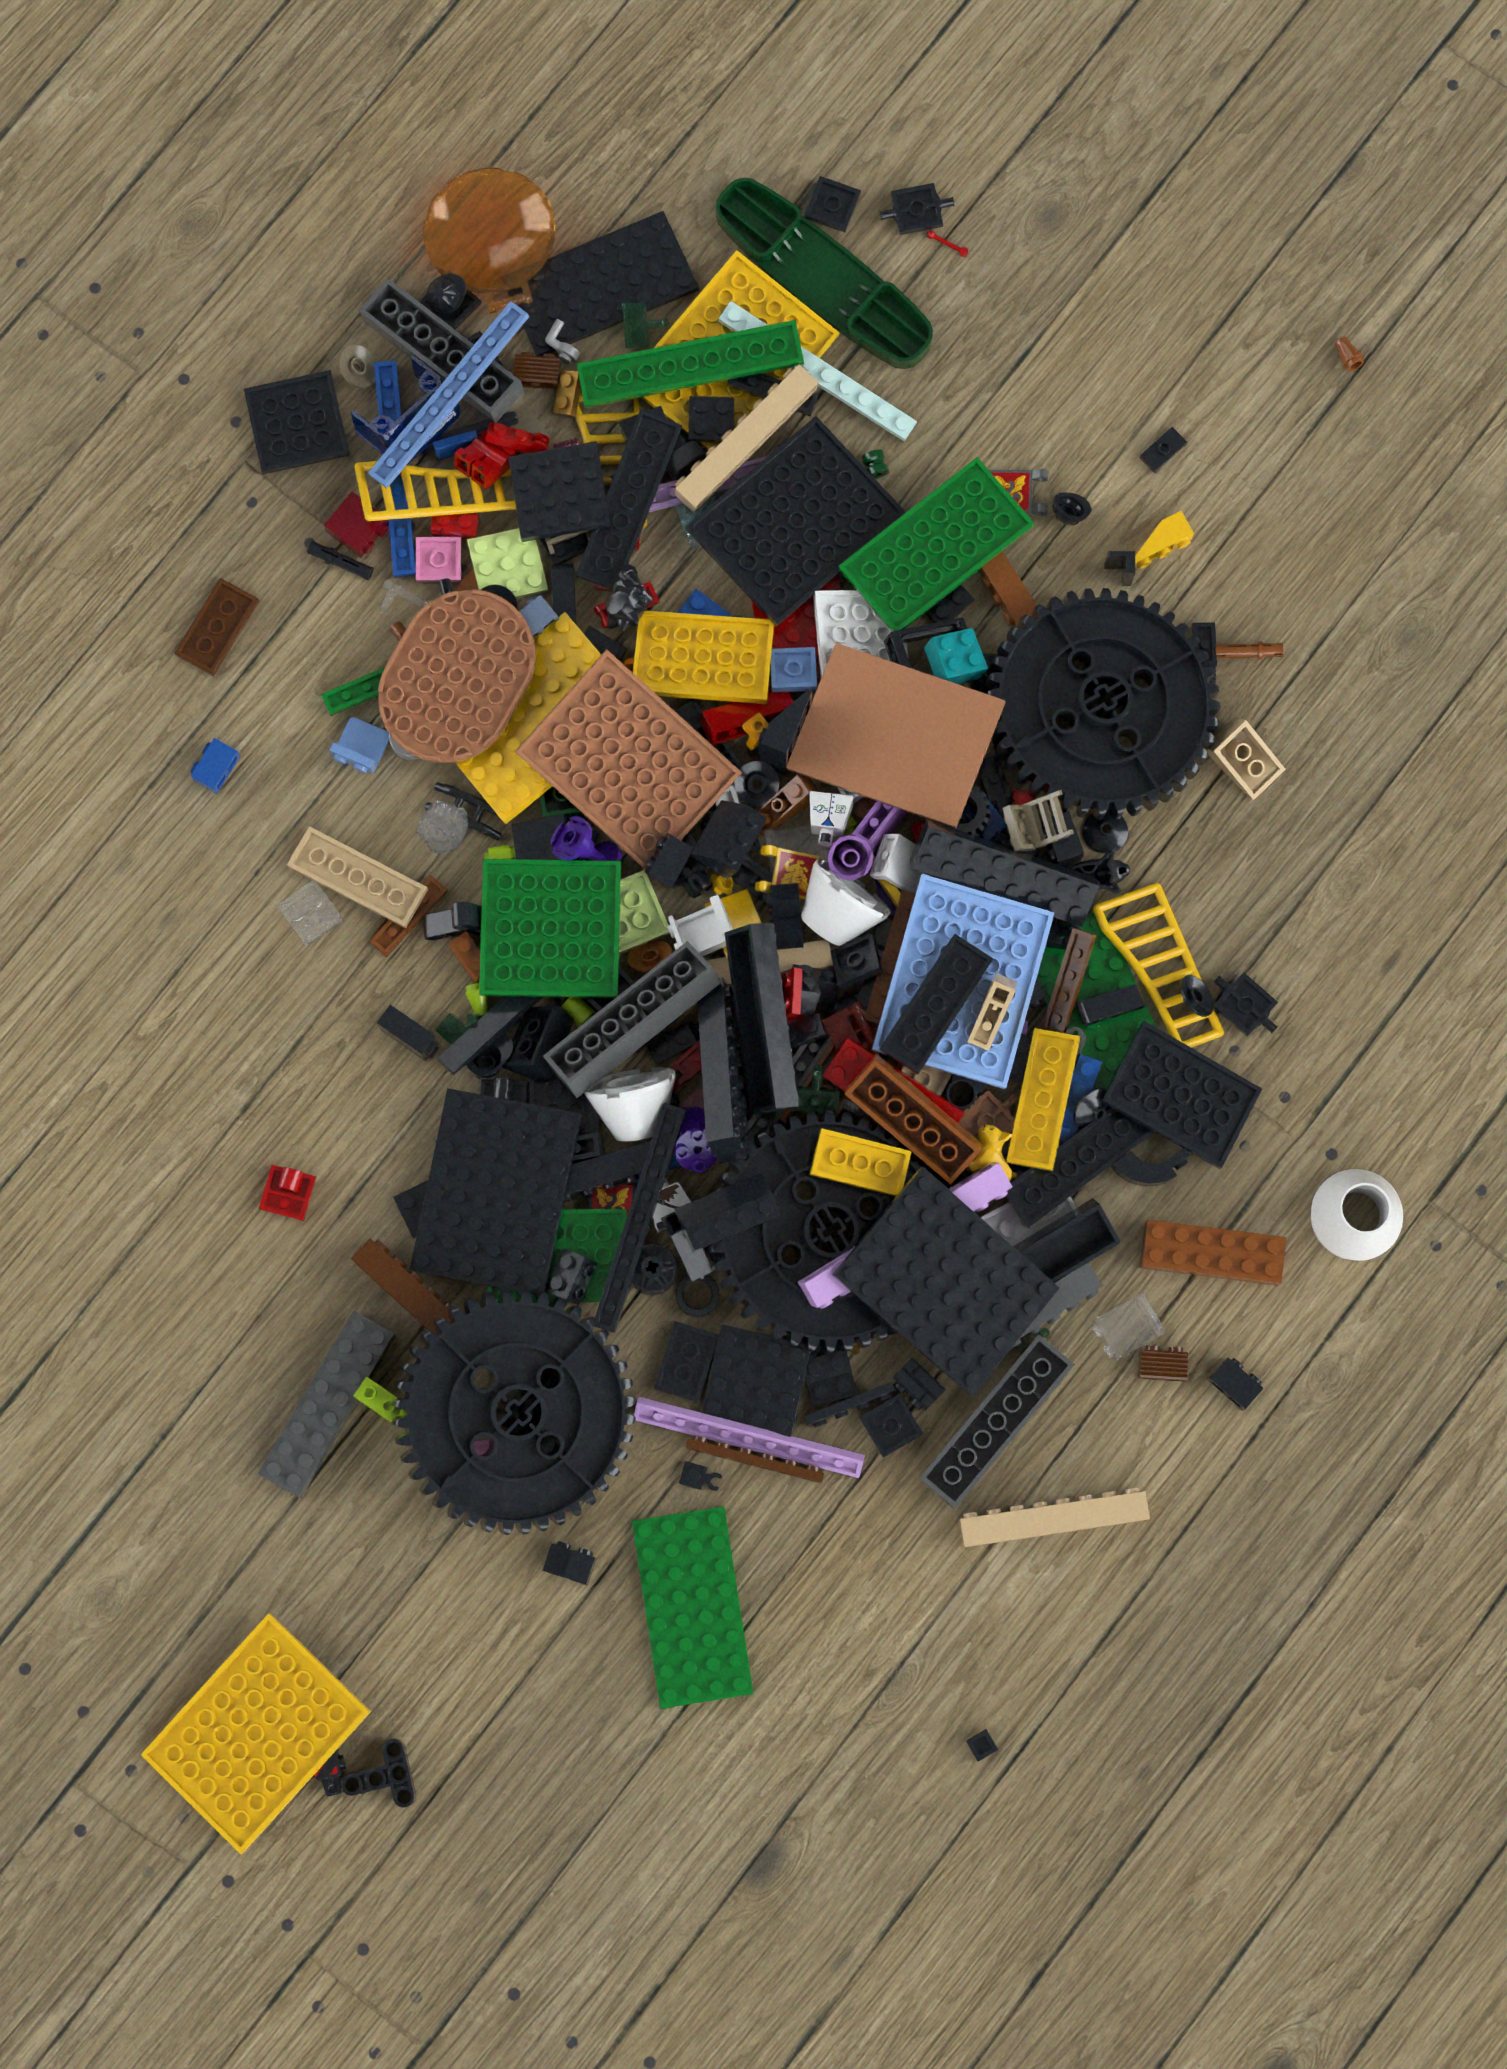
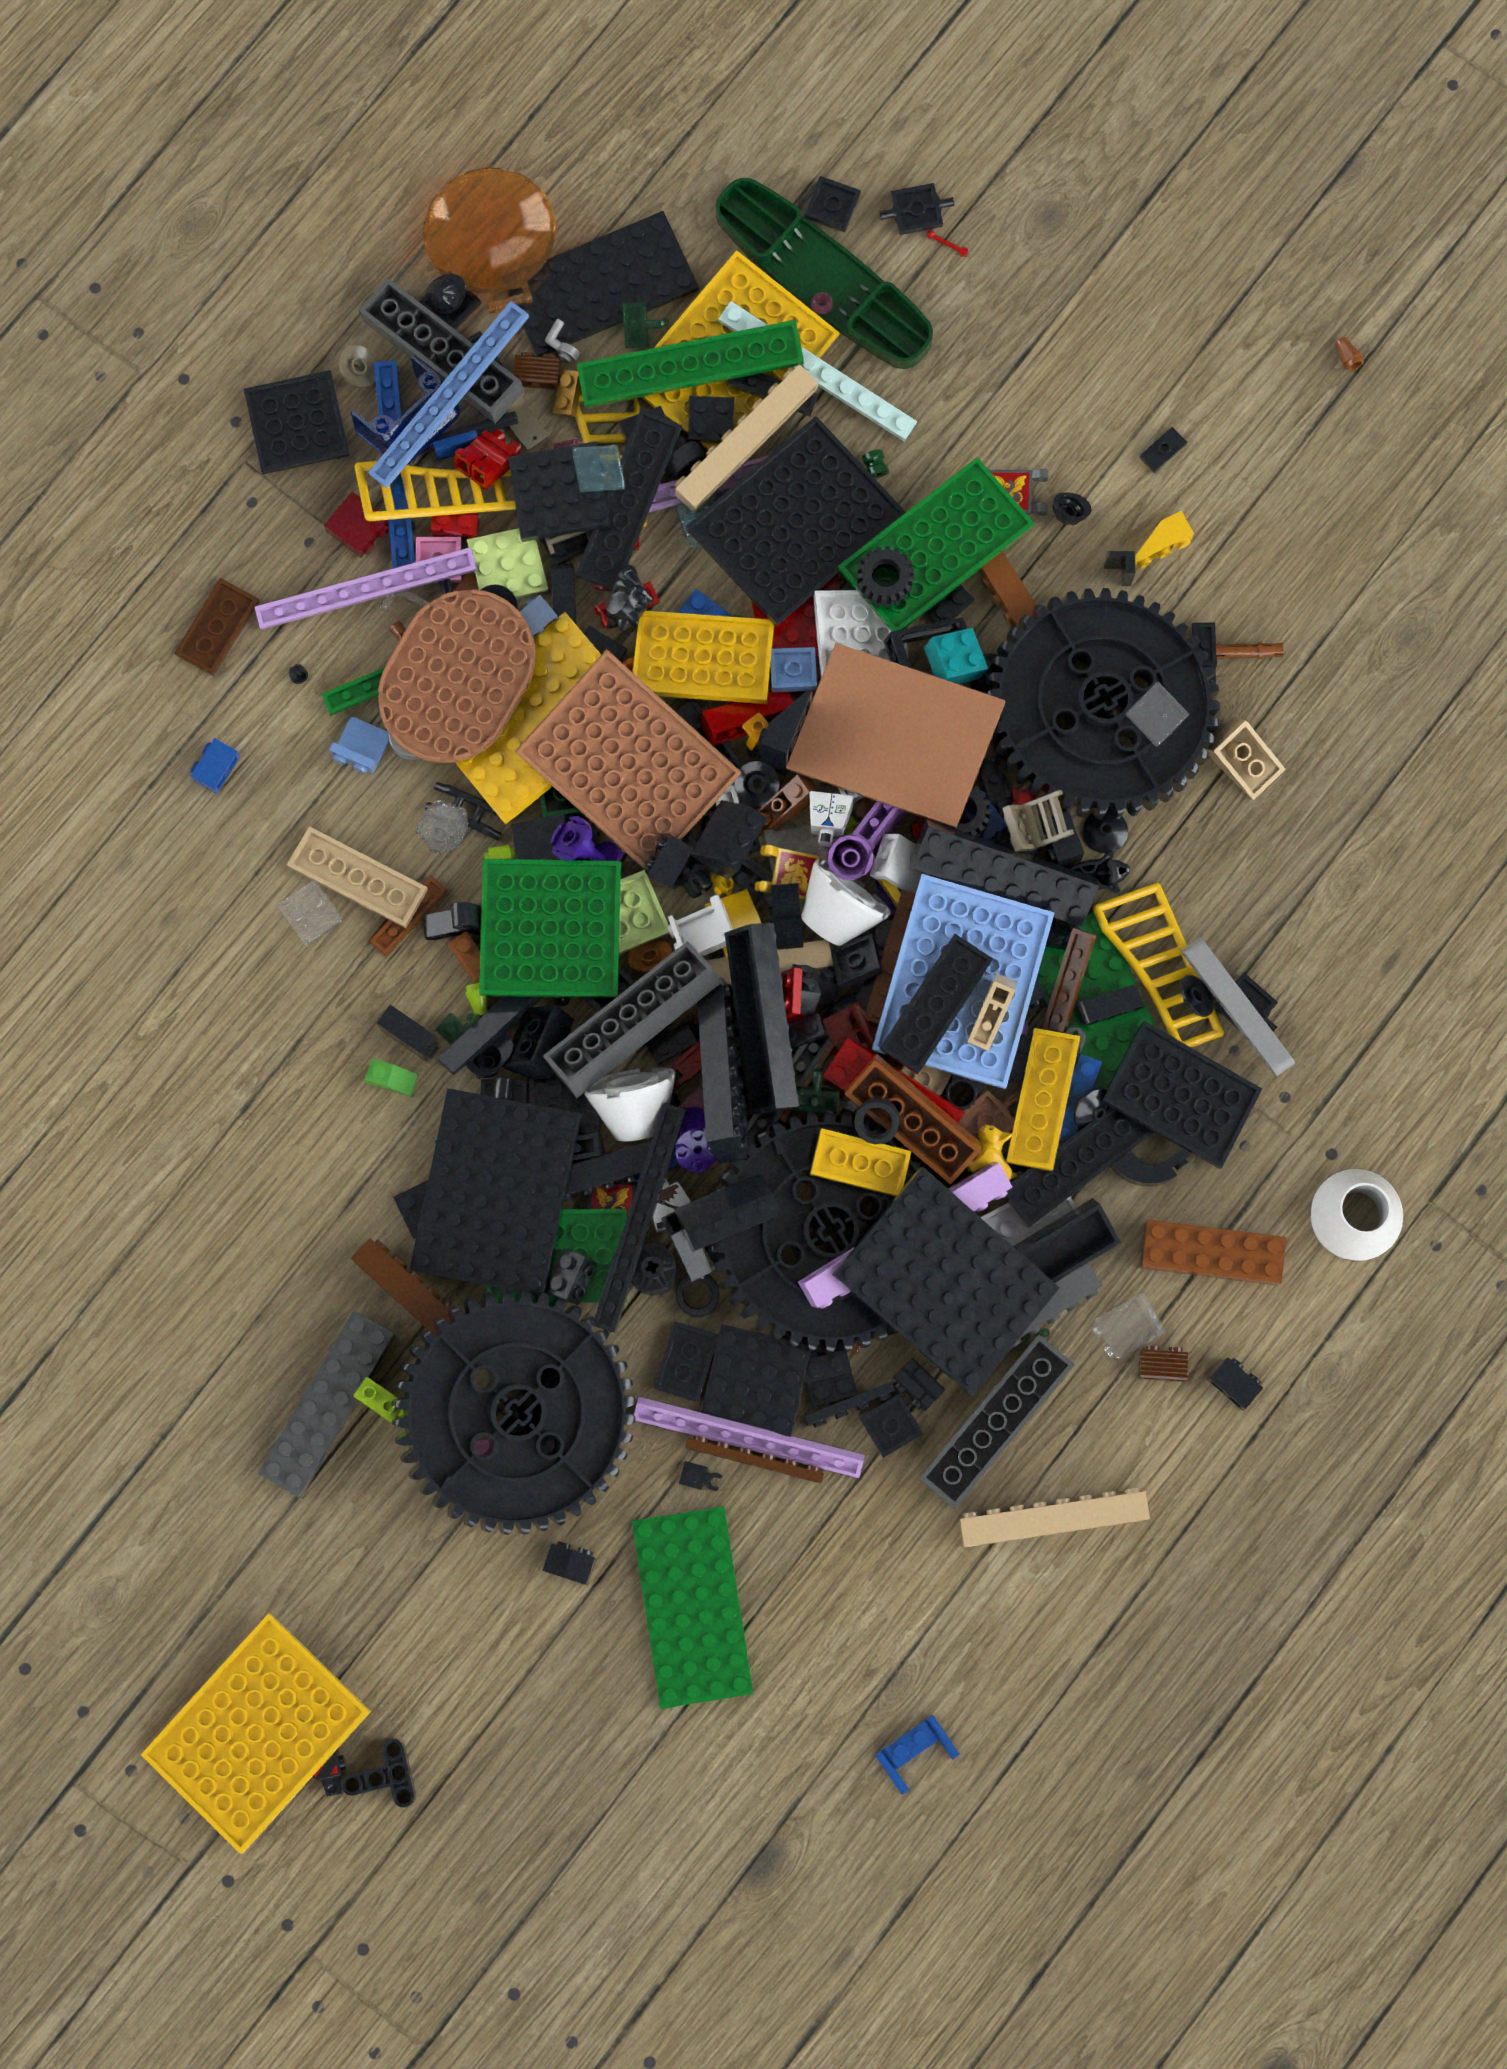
(287, 1192): red plate -> none
(298, 679): none -> black hinge
(333, 557): black pin -> none
(366, 588): none -> lavender plate
(390, 1077): none -> bright green slope
(516, 438): red hinge -> none
(578, 1010): lime brick -> none
(598, 468): none -> clear light blue tile
(822, 297): none -> clear pink plate
(877, 1138): none -> black tyre
(885, 559): none -> black tyre
(910, 1746): none -> blue plate
(981, 1745): black plate -> none
(1157, 714): none -> clear tile
(1238, 1006): none -> light grey beam

